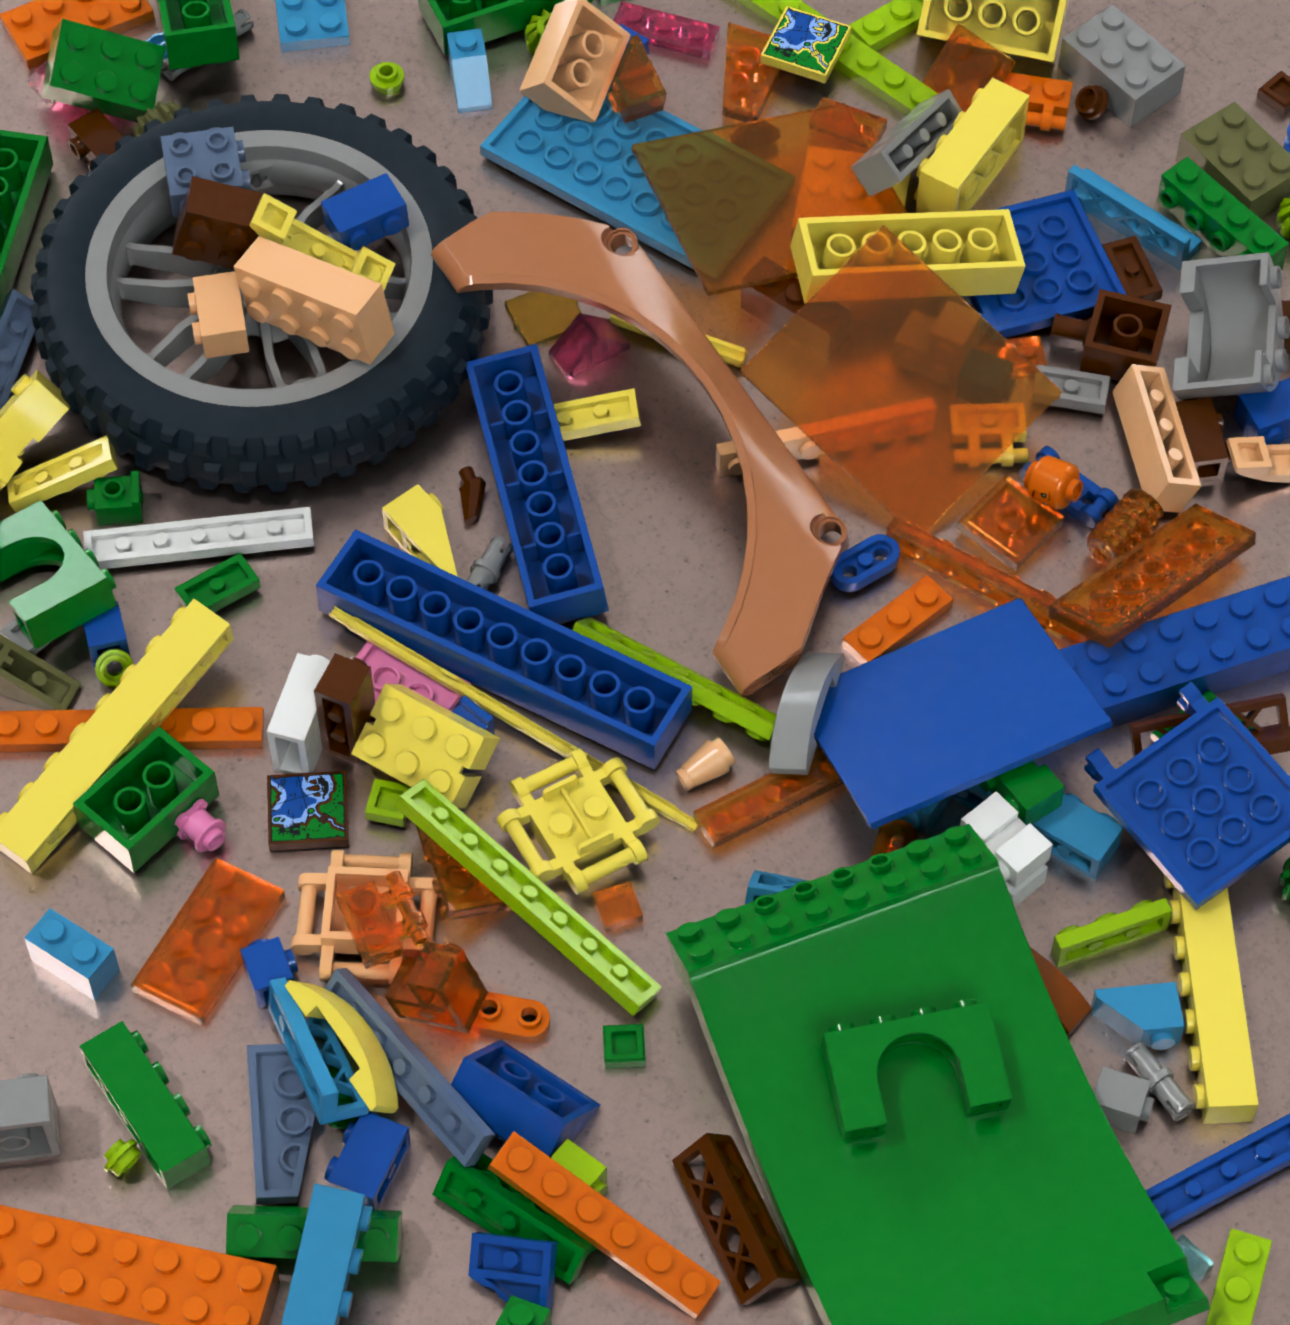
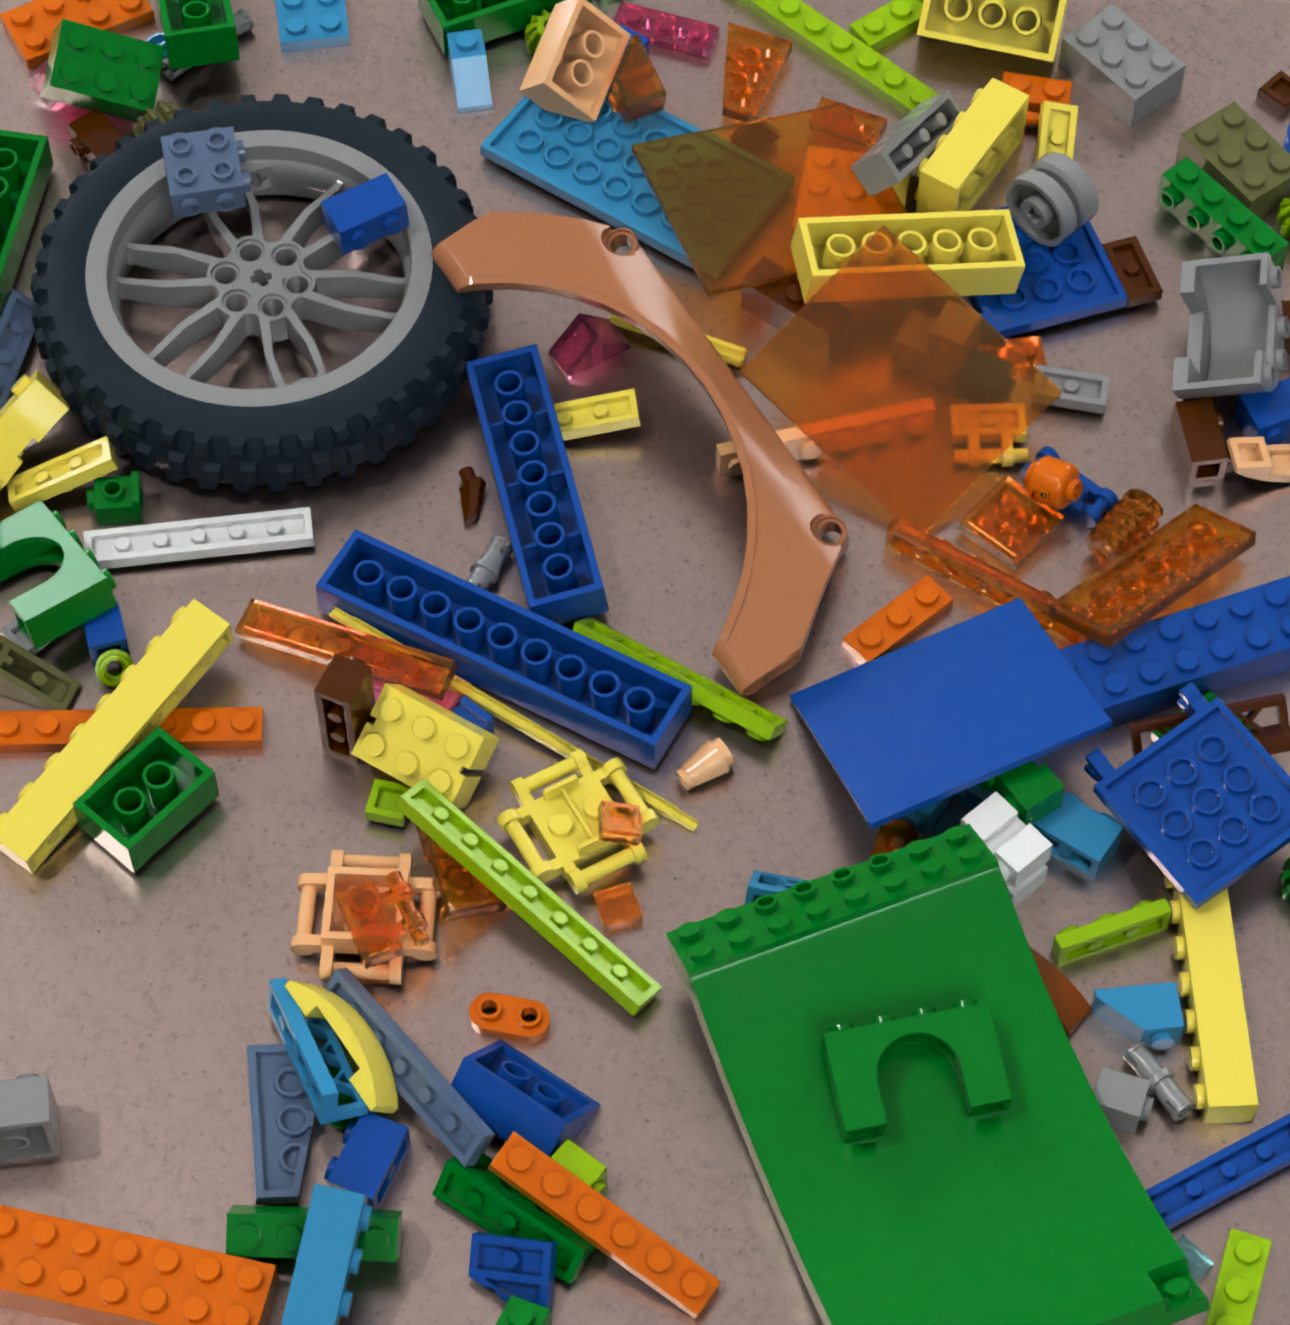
(72, 954): dark azure brick -> none
(121, 1157): lime plate -> none
(146, 1104): green brick -> none
(201, 827): bright pink brick -> none
(205, 940): clear orange plate -> none
(215, 223): reddish brown brick -> none
(220, 315): light nougat brick -> none
(220, 584): green plate -> none
(264, 962): blue brick -> none
(277, 223): light yellow slope -> none
(294, 726): white brick -> none
(307, 810): tile -> none
(314, 300): light nougat brick -> none
(321, 639): none -> clear orange plate
(387, 78): lime plate -> none
(419, 527): light yellow slope -> none
(438, 988): clear orange brick -> none
(541, 316): clear yellow piece -> none
(619, 823): none -> clear orange tile
(624, 1046): green tile -> none
(749, 1215): reddish brown fence -> none
(764, 801): clear orange plate -> none
(799, 712): light grey slope -> none
(805, 44): tile -> none
(862, 563): blue plate -> none
(966, 66): clear orange plate -> none
(1052, 199): none -> light grey wheel
(1056, 129): none -> light yellow plate
(1092, 102): reddish brown plate -> none
(1119, 333): reddish brown brick -> none
(1132, 217): dark azure fence -> none
(1156, 437): light nougat brick -> none

